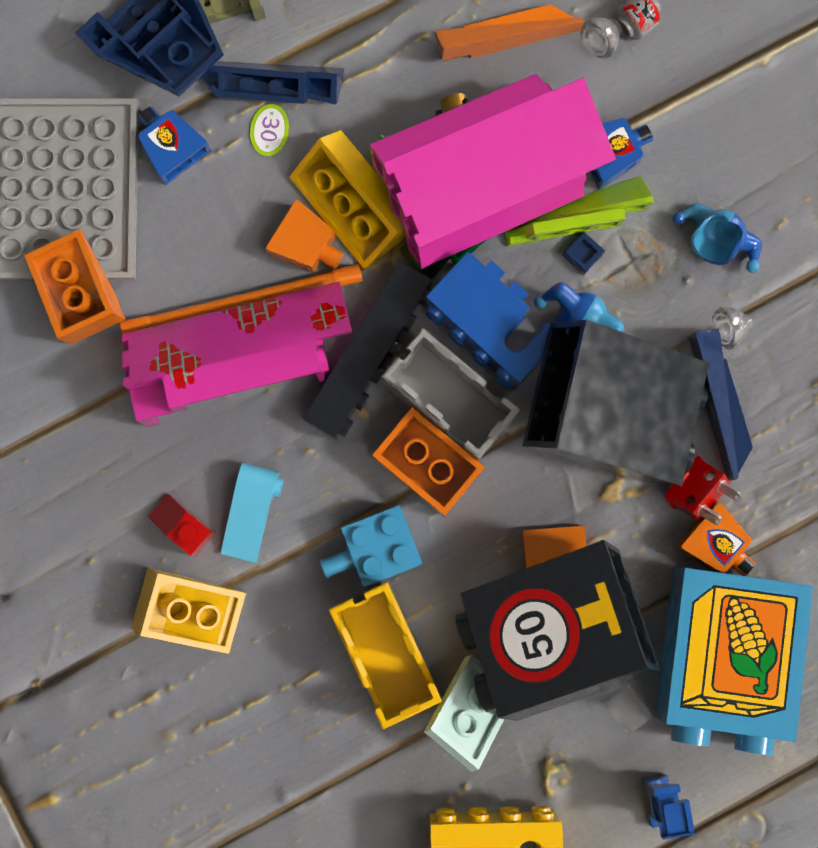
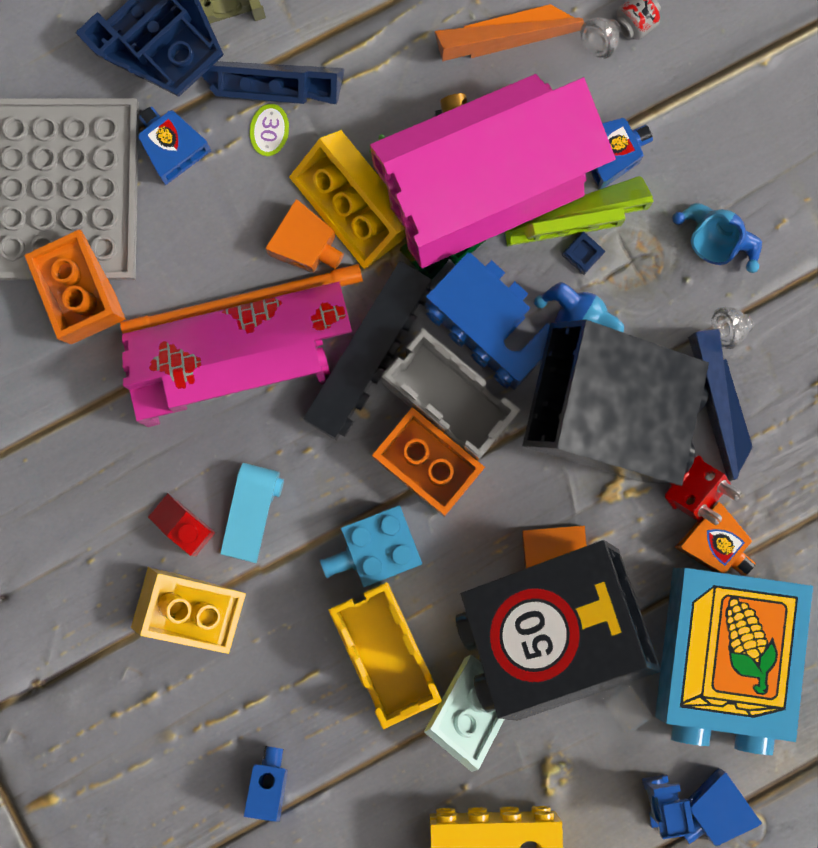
(263, 802): none -> blue torso
(720, 810): none -> blue torso

